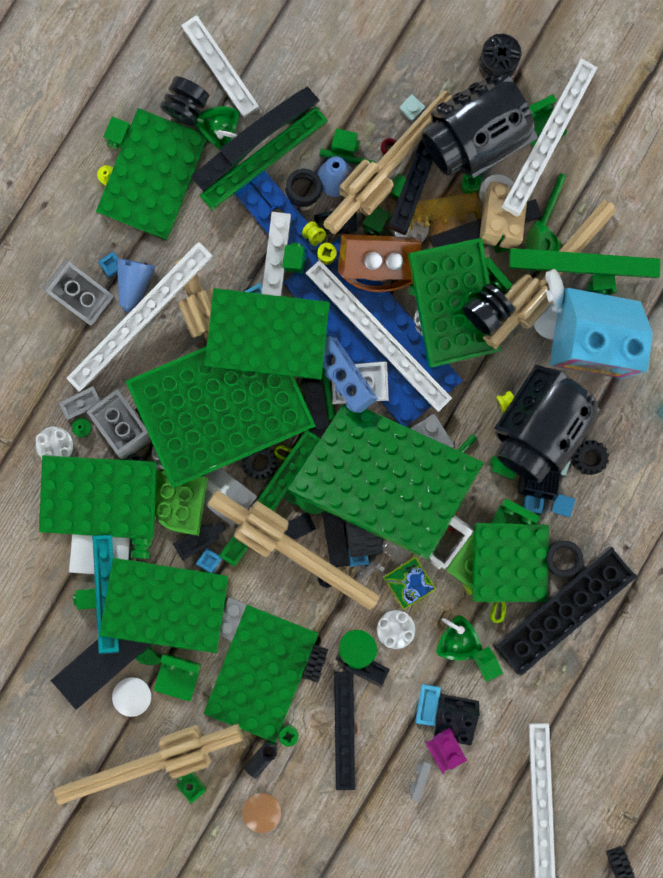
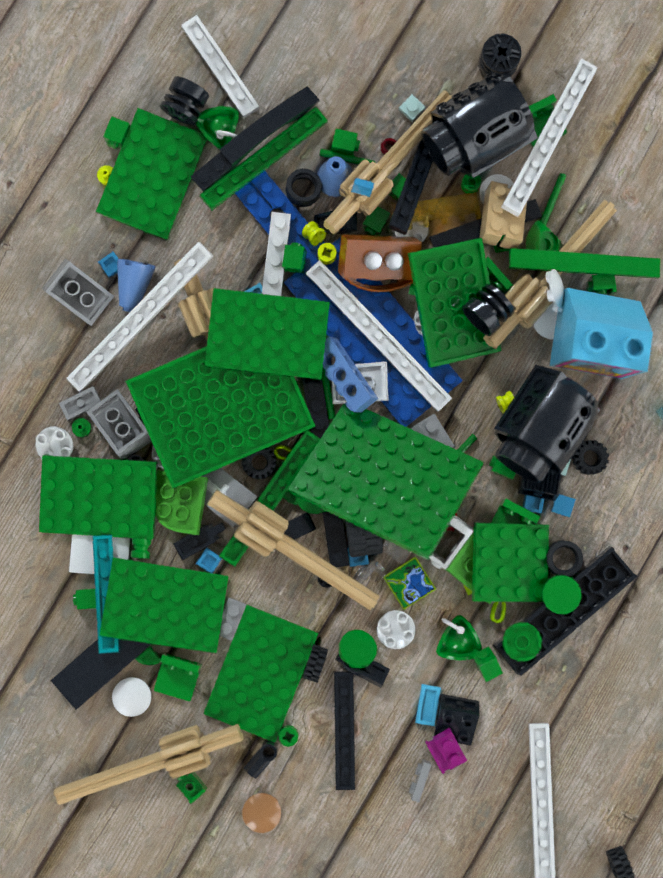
(362, 187): none -> dark azure tile
(521, 641): none -> green tile
(561, 594): none -> green tile

